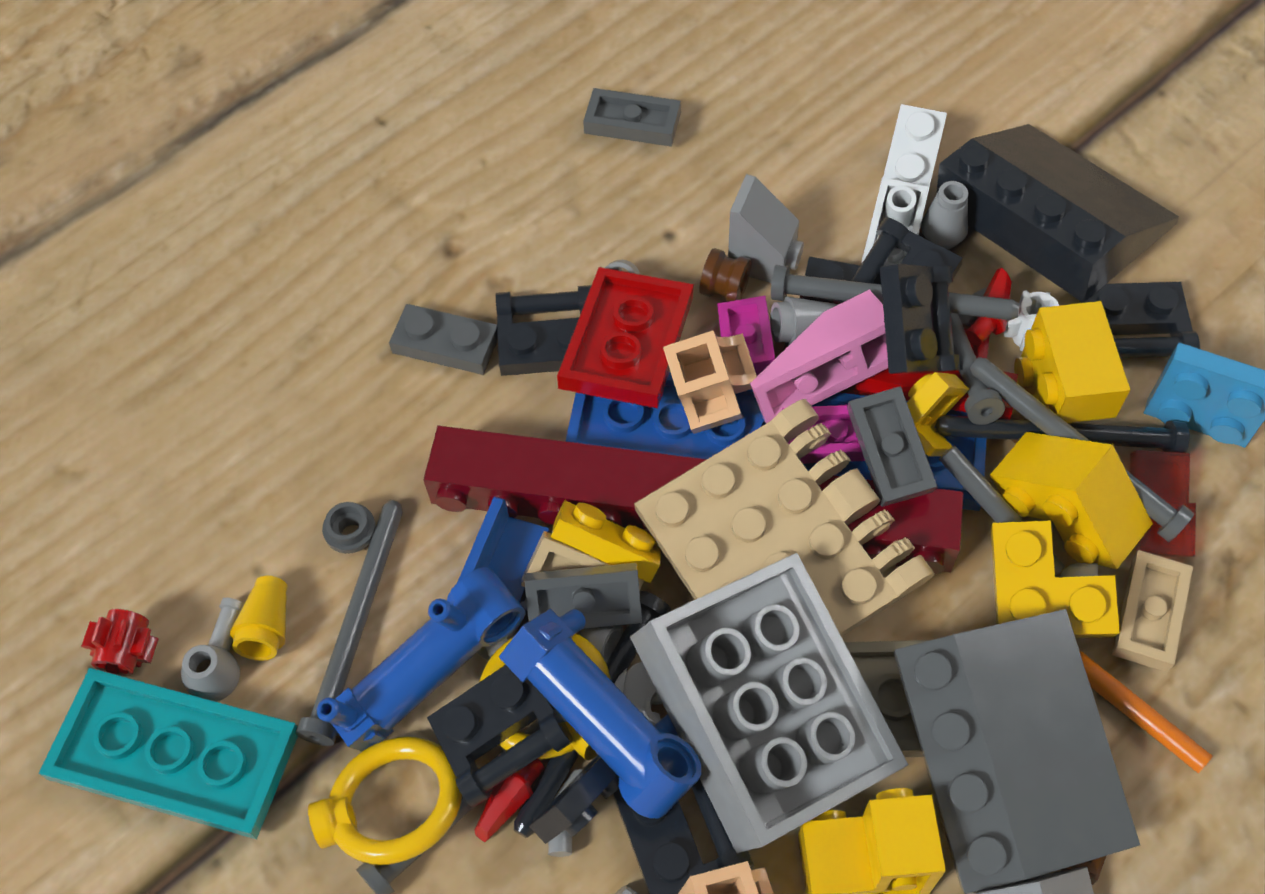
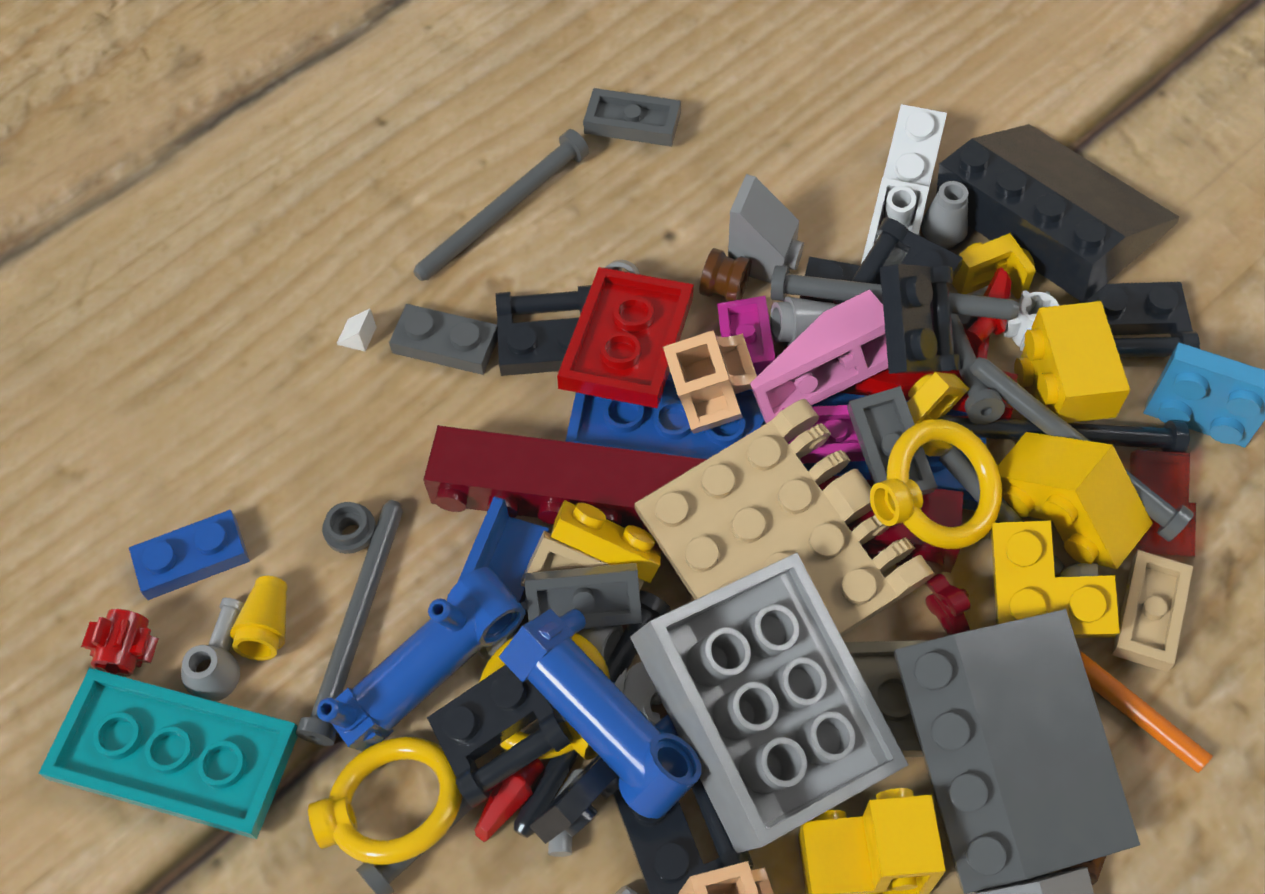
(188, 554): none -> blue plate
(358, 331): none -> white piece
(571, 147): none -> dark grey bar
(901, 498): none -> yellow piece
(948, 604): none -> dark red piece
(983, 260): none -> yellow bracket

